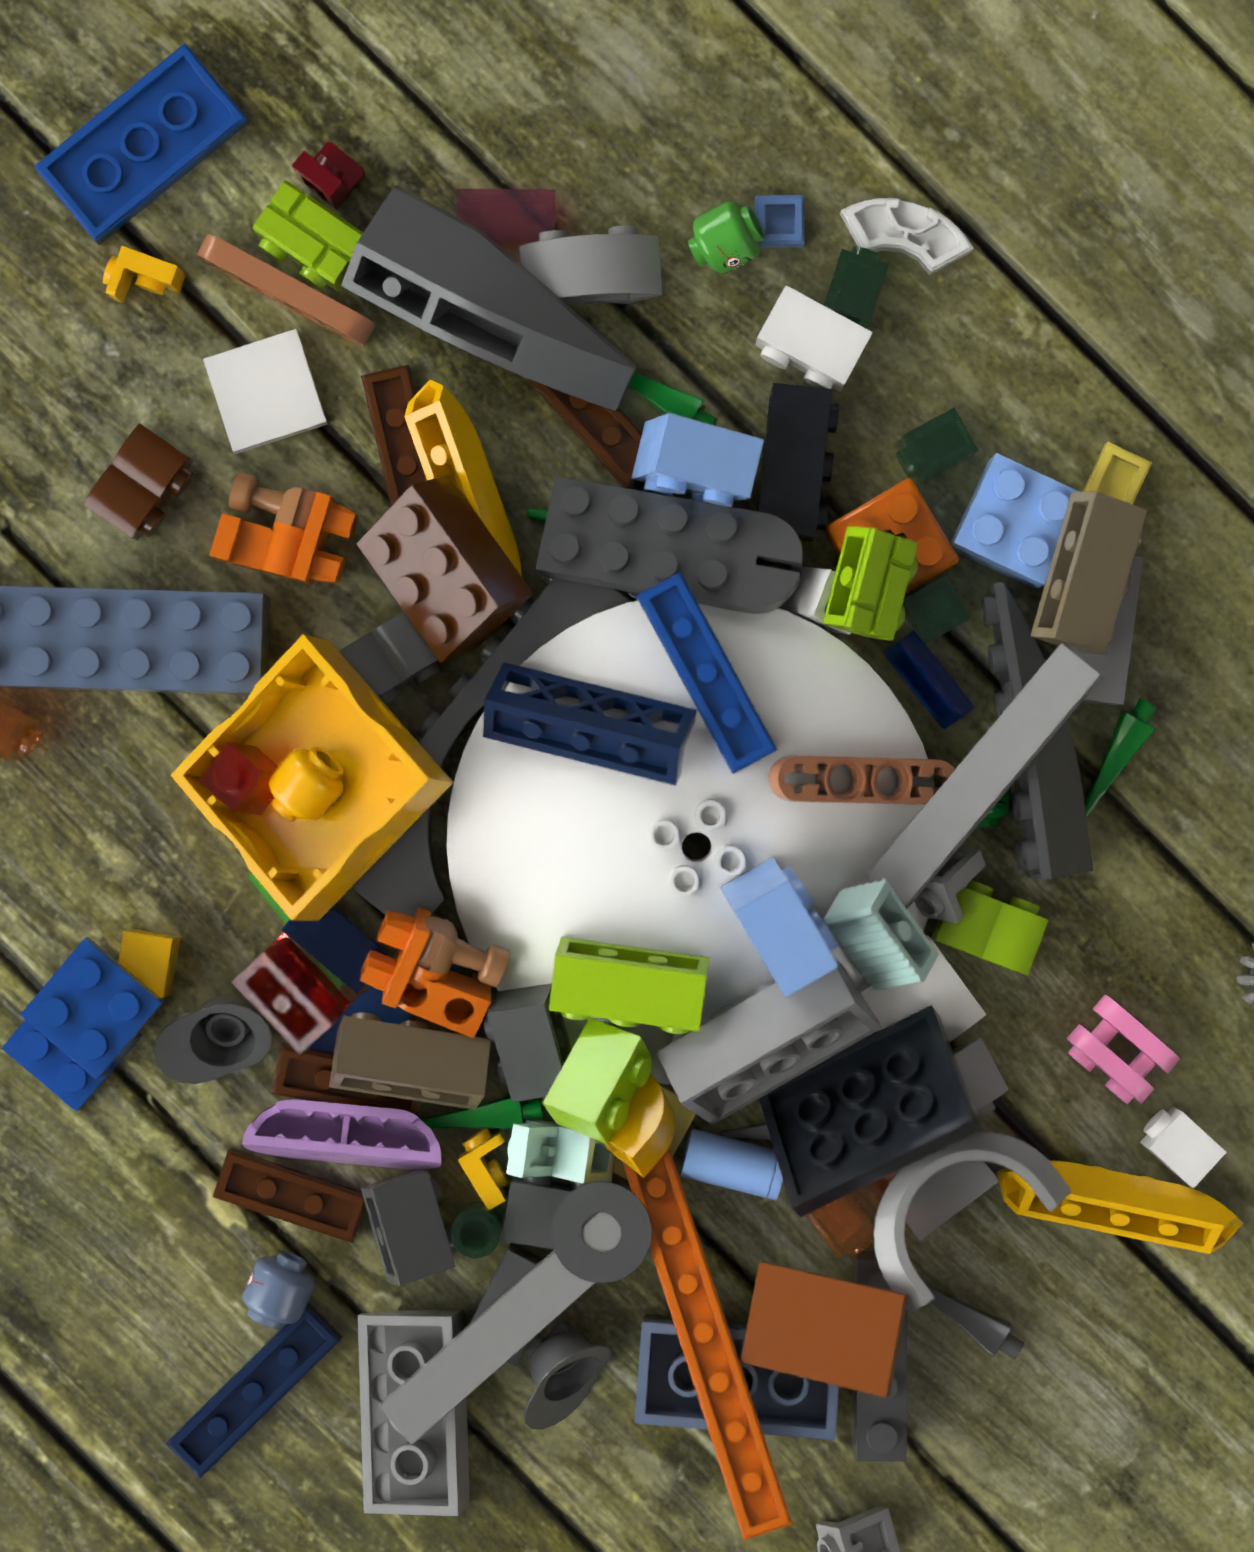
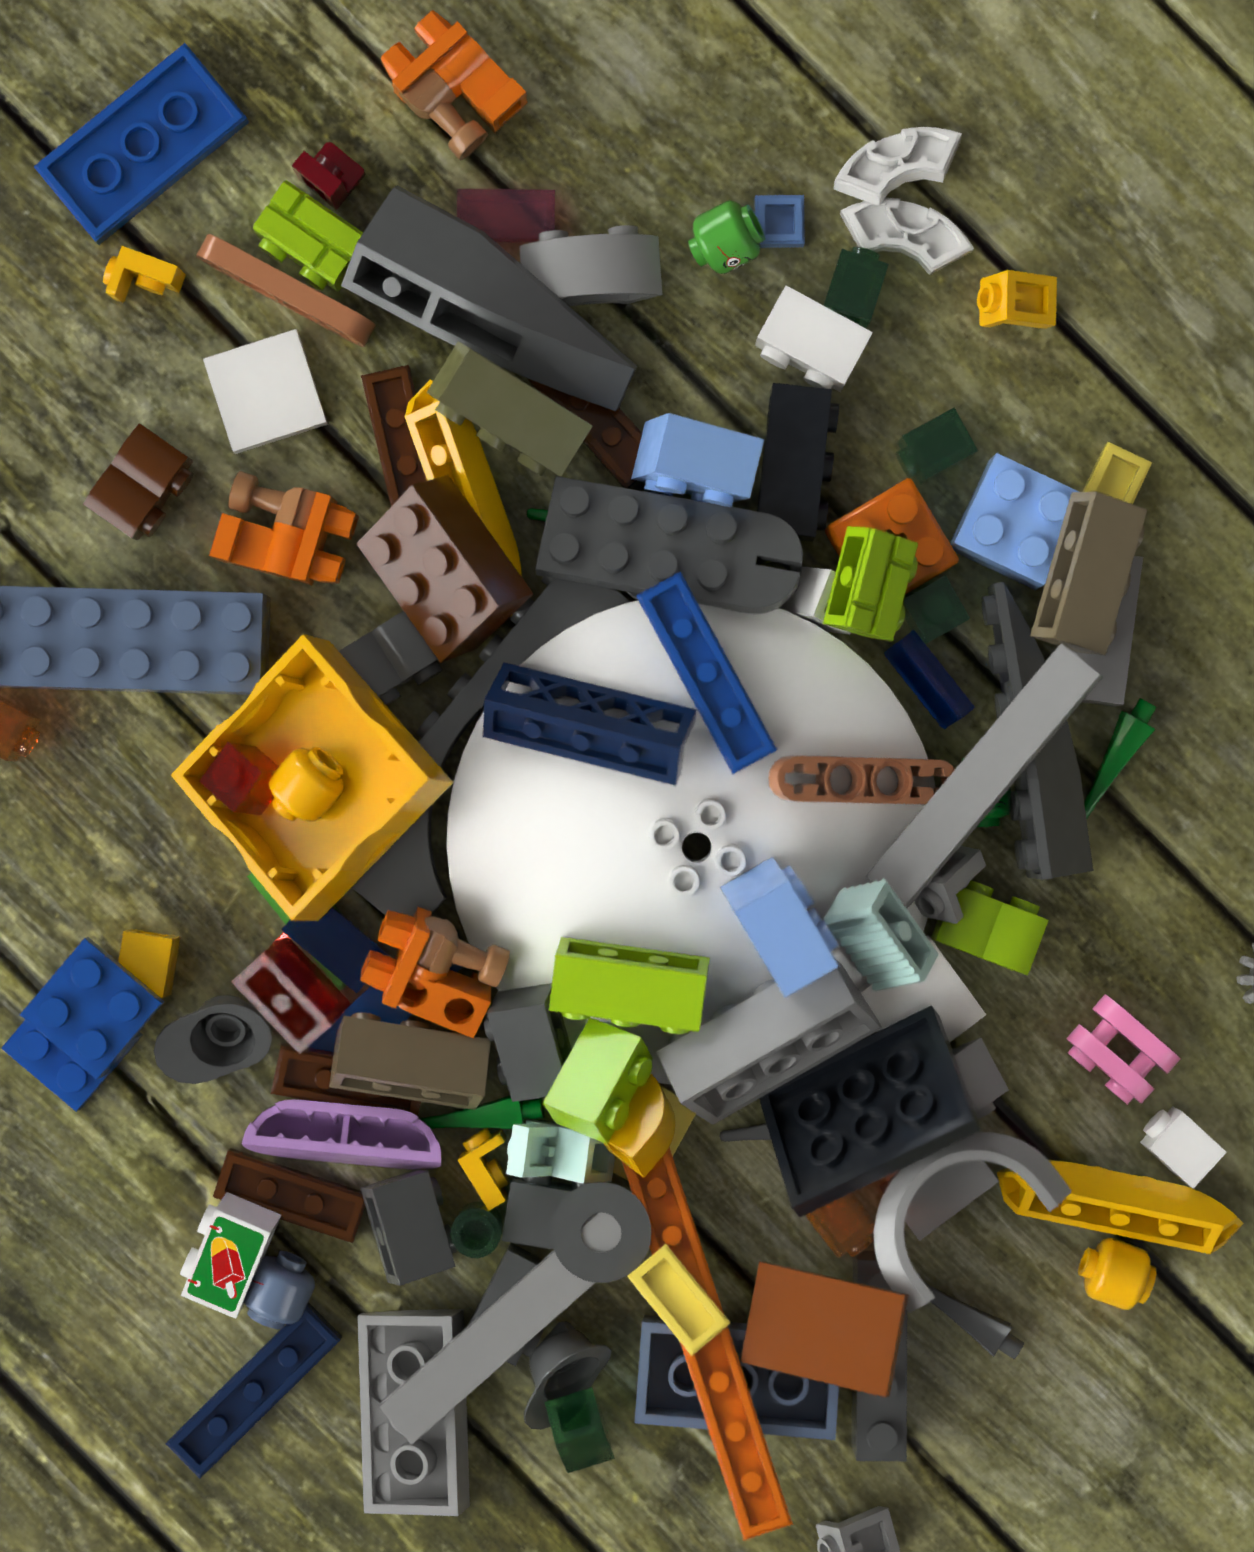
(229, 1255): none -> brick
(452, 68): none -> orange hips
(507, 411): none -> olive brick
(579, 1430): none -> clear green brick
(671, 400): green piece -> none
(679, 1300): none -> light yellow tile
(731, 1164): light blue pin -> none
(898, 159): none -> white tile
(1017, 299): none -> yellow bracket
(1117, 1273): none -> yellow head

